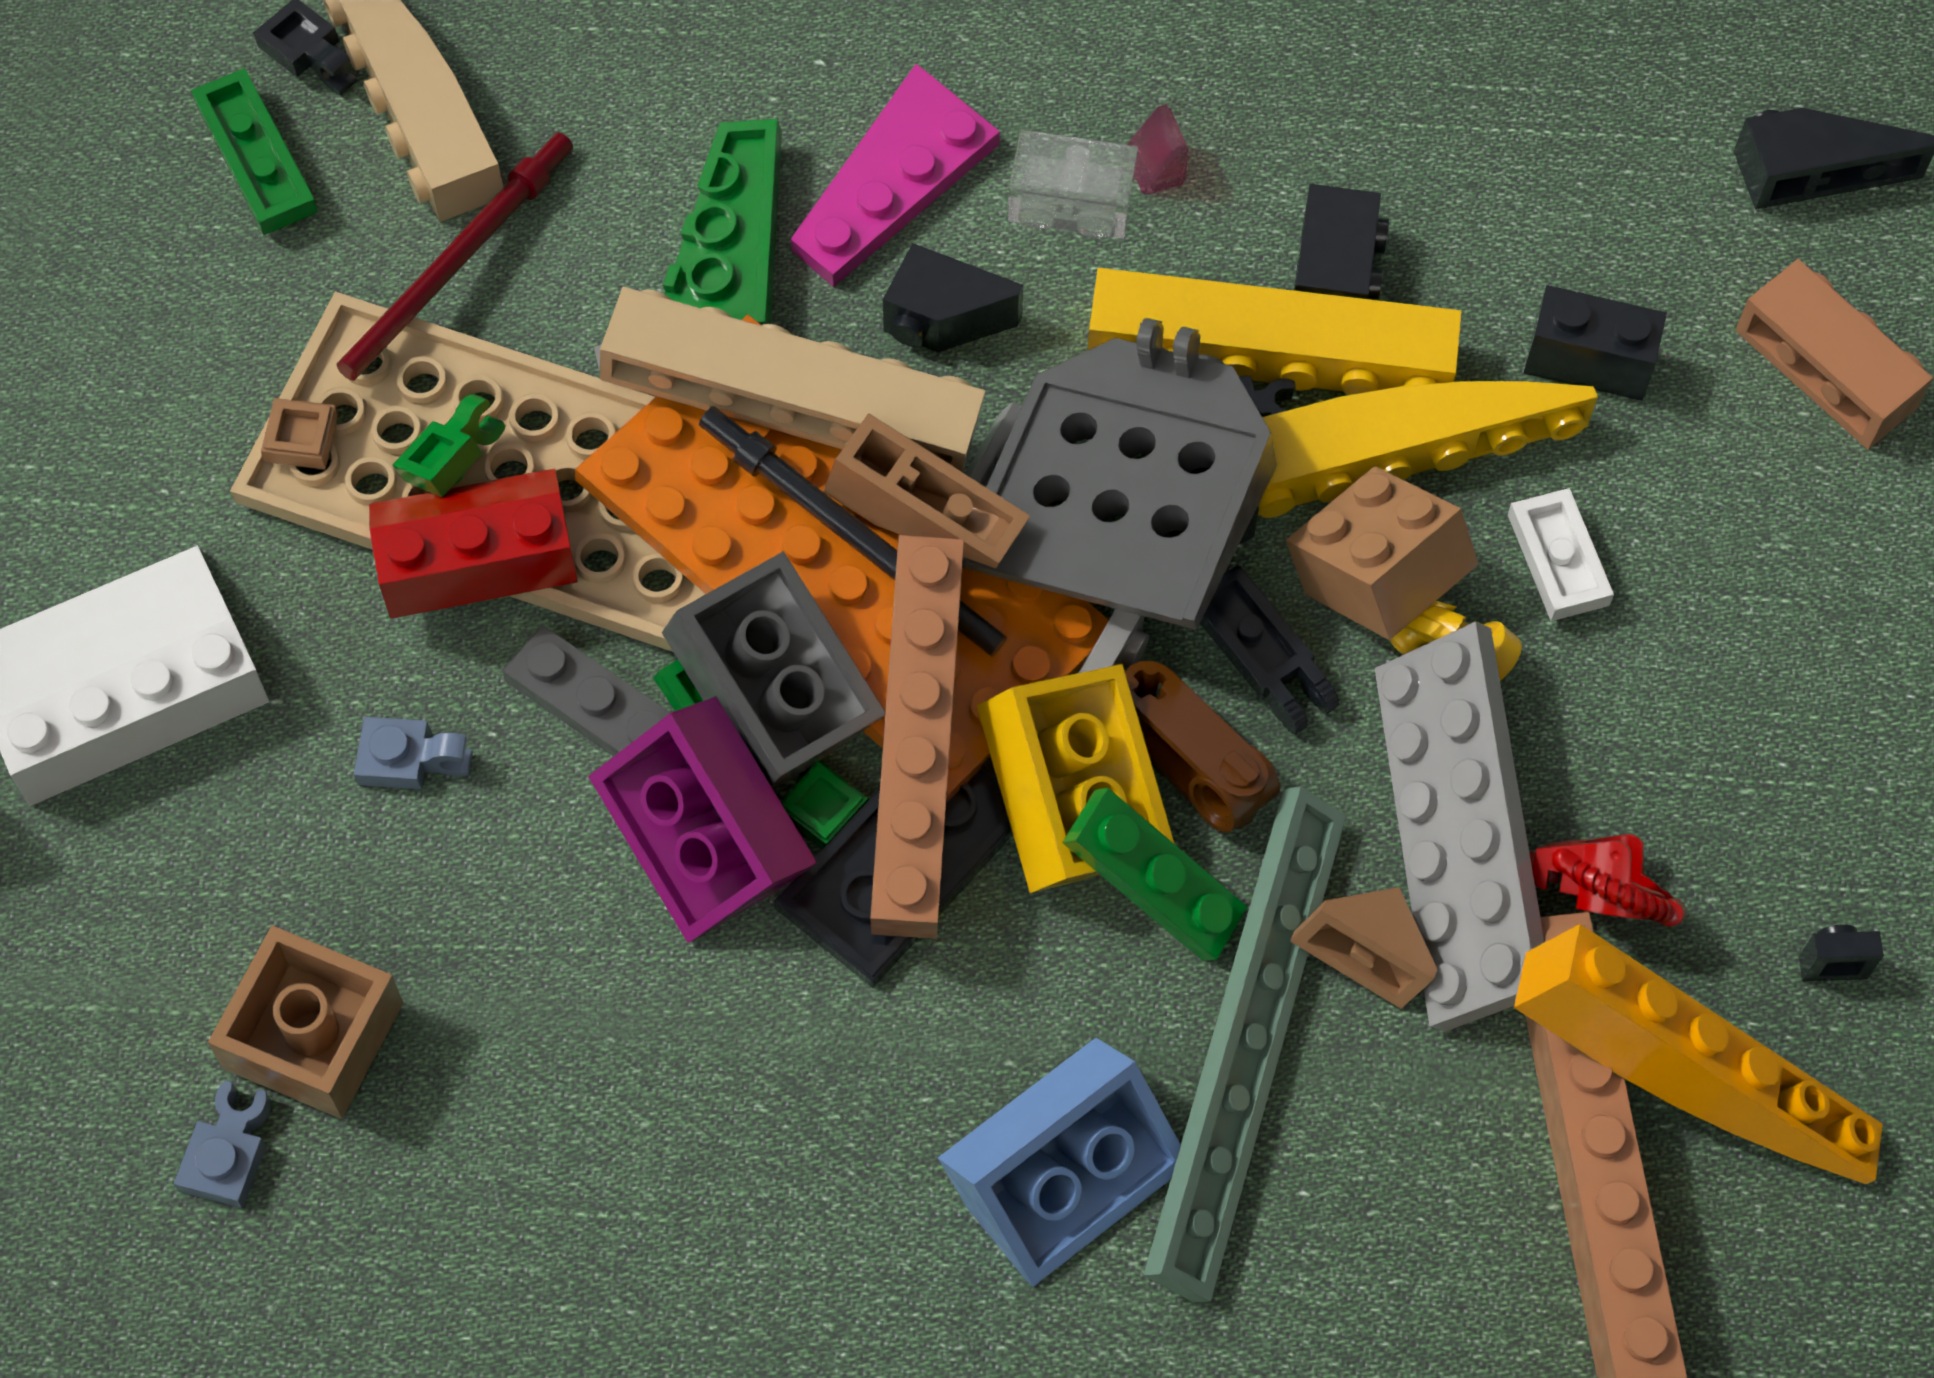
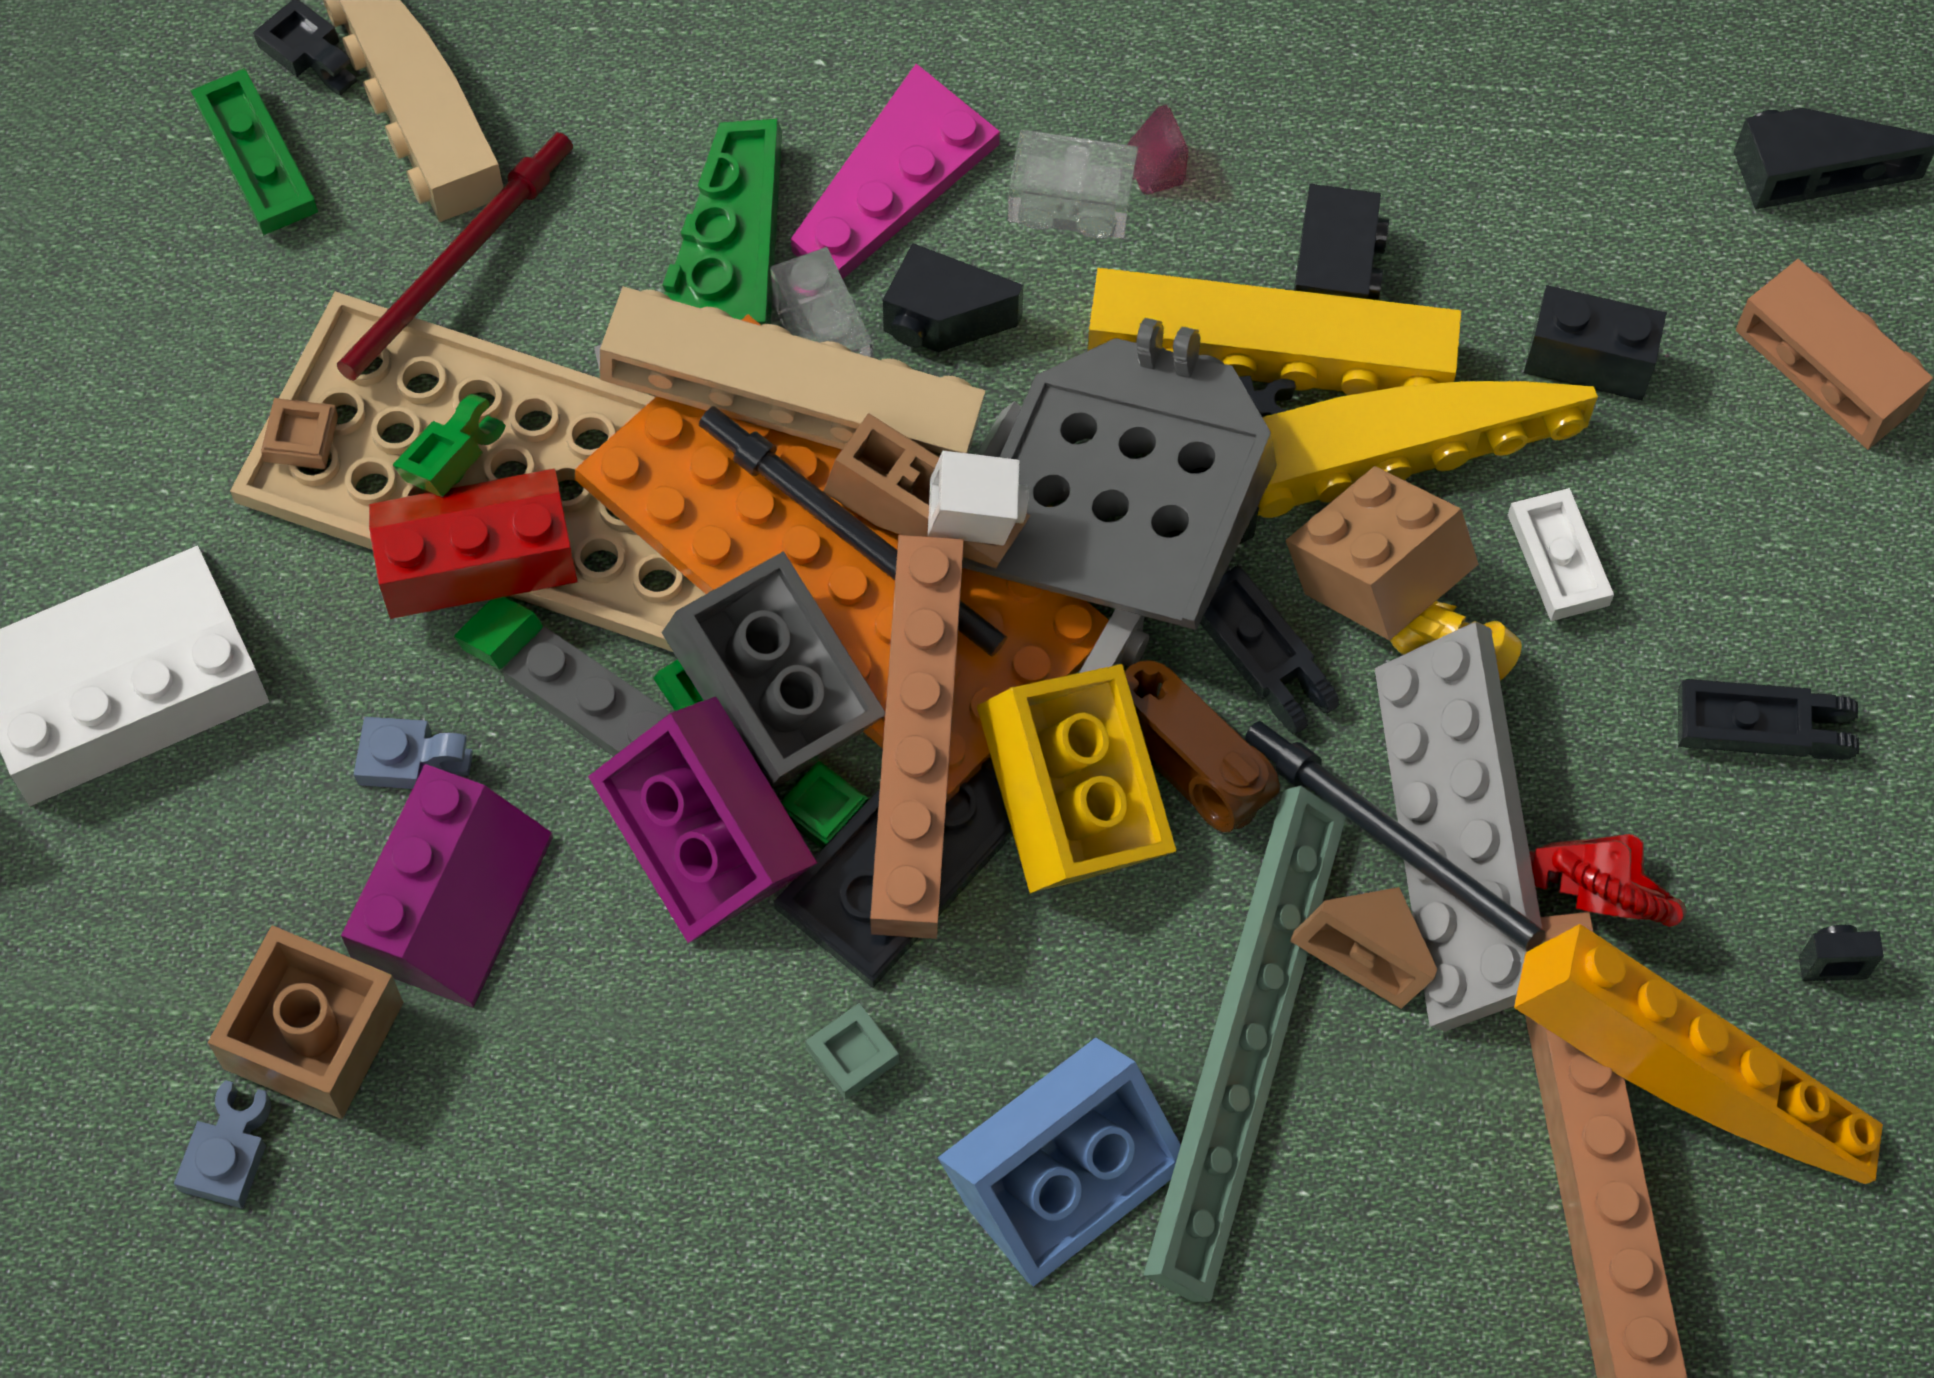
(446, 887): none -> magenta slope
(498, 631): none -> green tile
(817, 302): none -> clear brick
(852, 1051): none -> sand green plate
(975, 498): none -> white brick
(1155, 874): green plate -> none
(1305, 769): none -> black bar
(1764, 719): none -> black hinge

